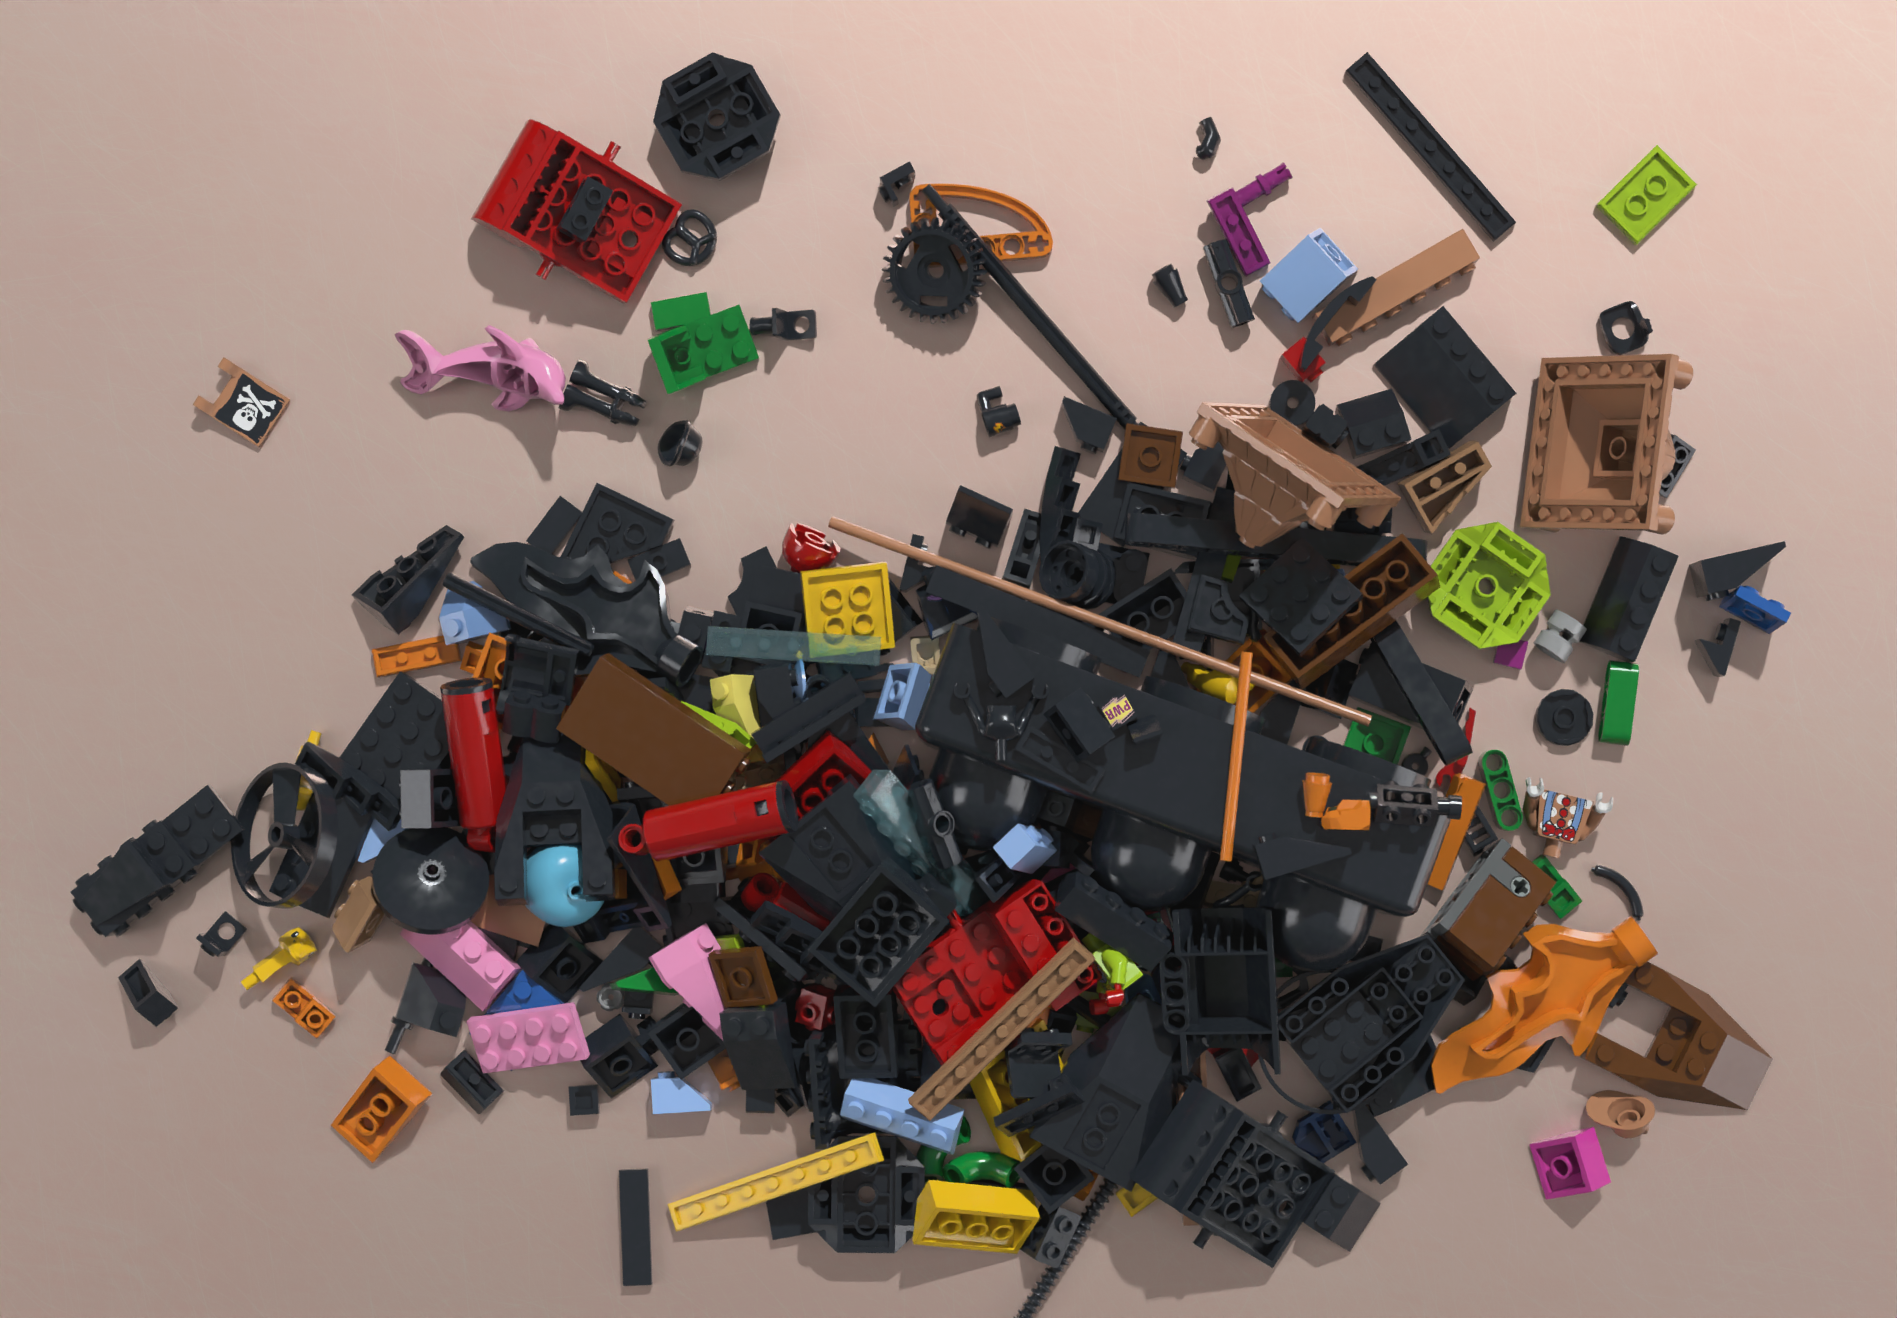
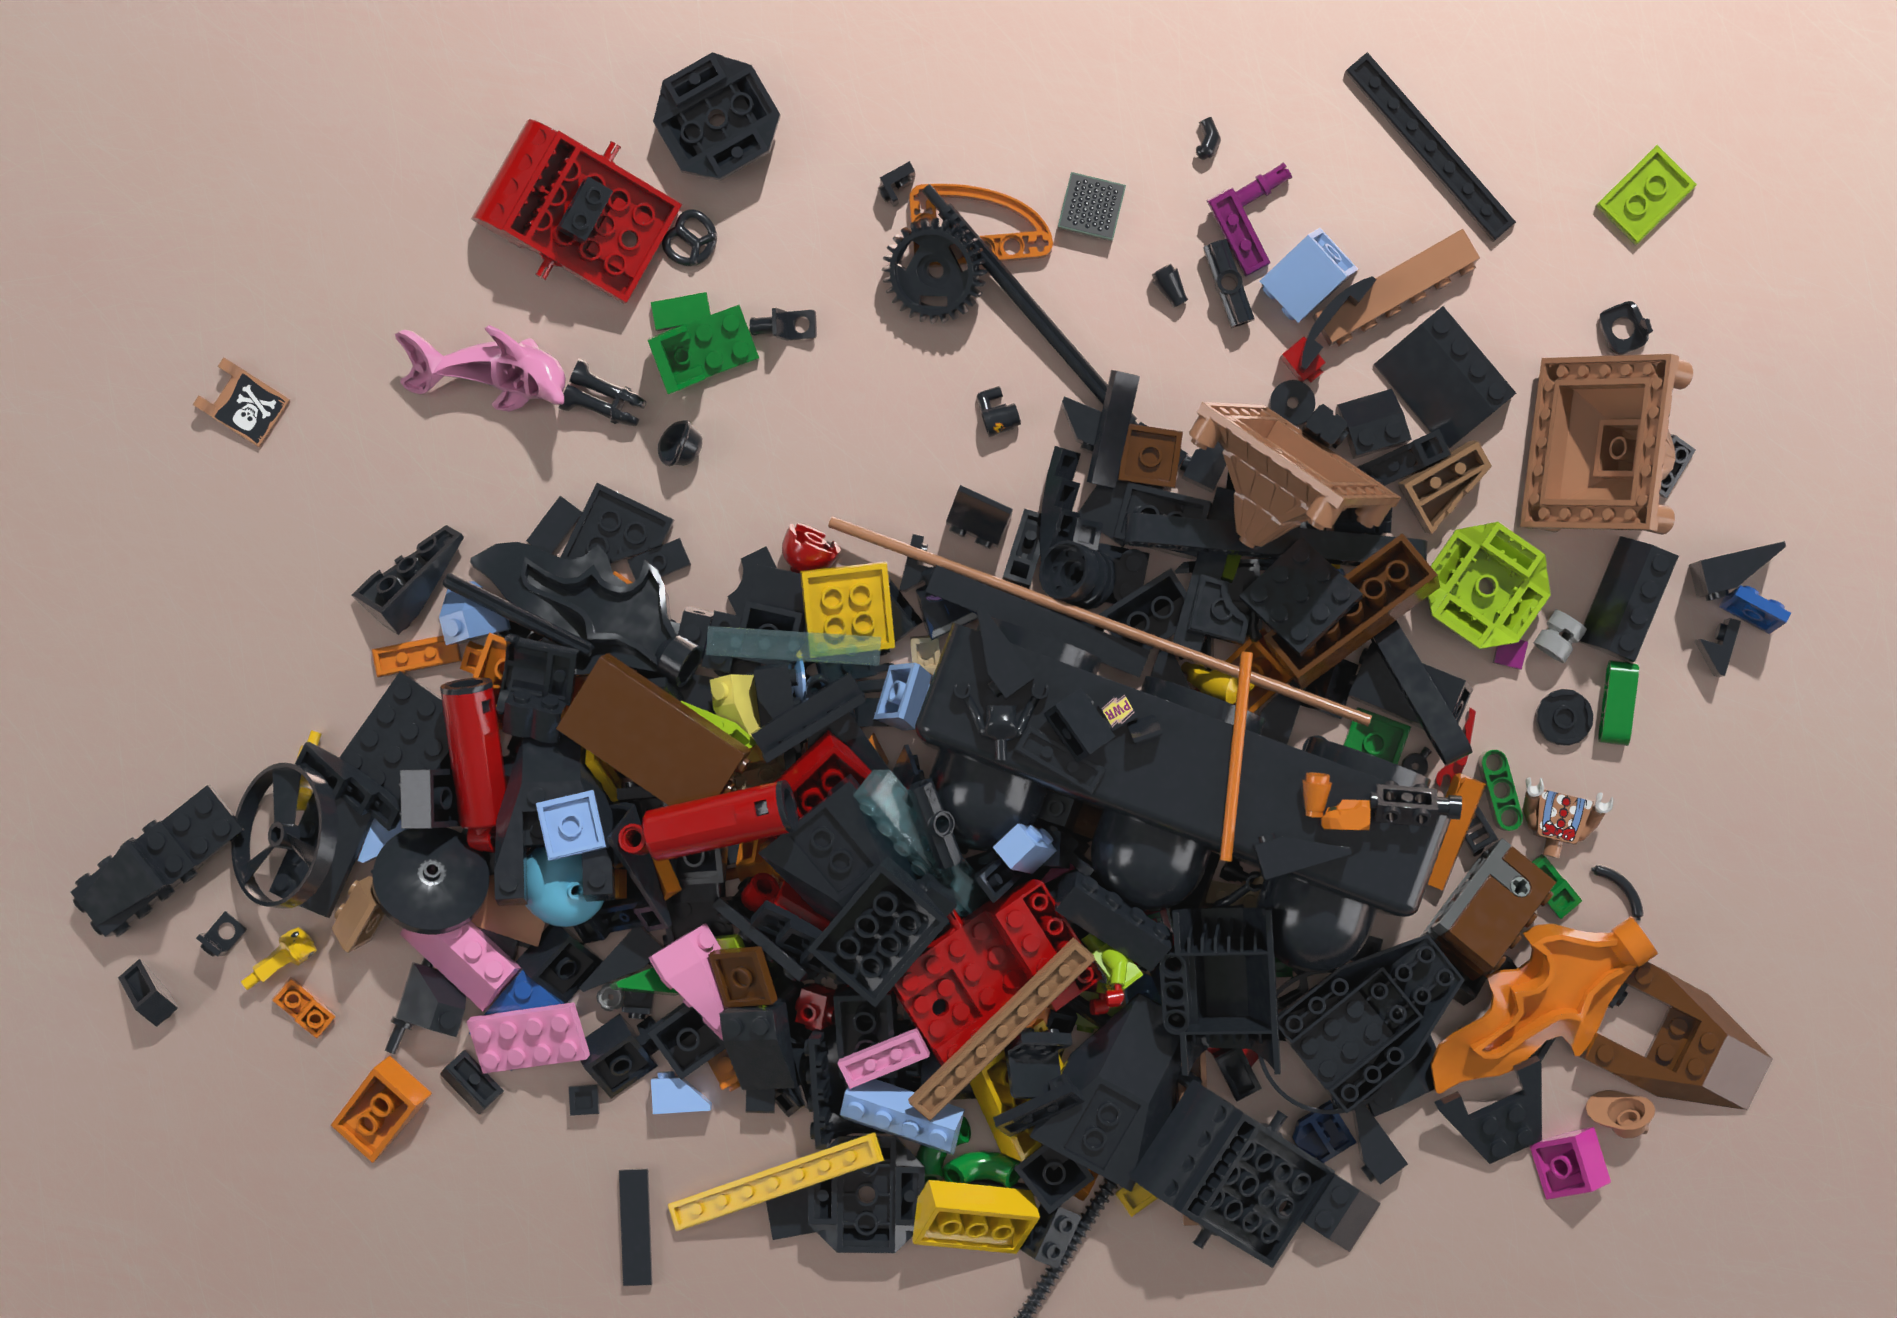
(571, 825): none -> light blue tile
(883, 1058): none -> bright pink plate
(1091, 206): none -> tile
(1113, 428): none -> black tile
(1506, 1124): none -> black wing

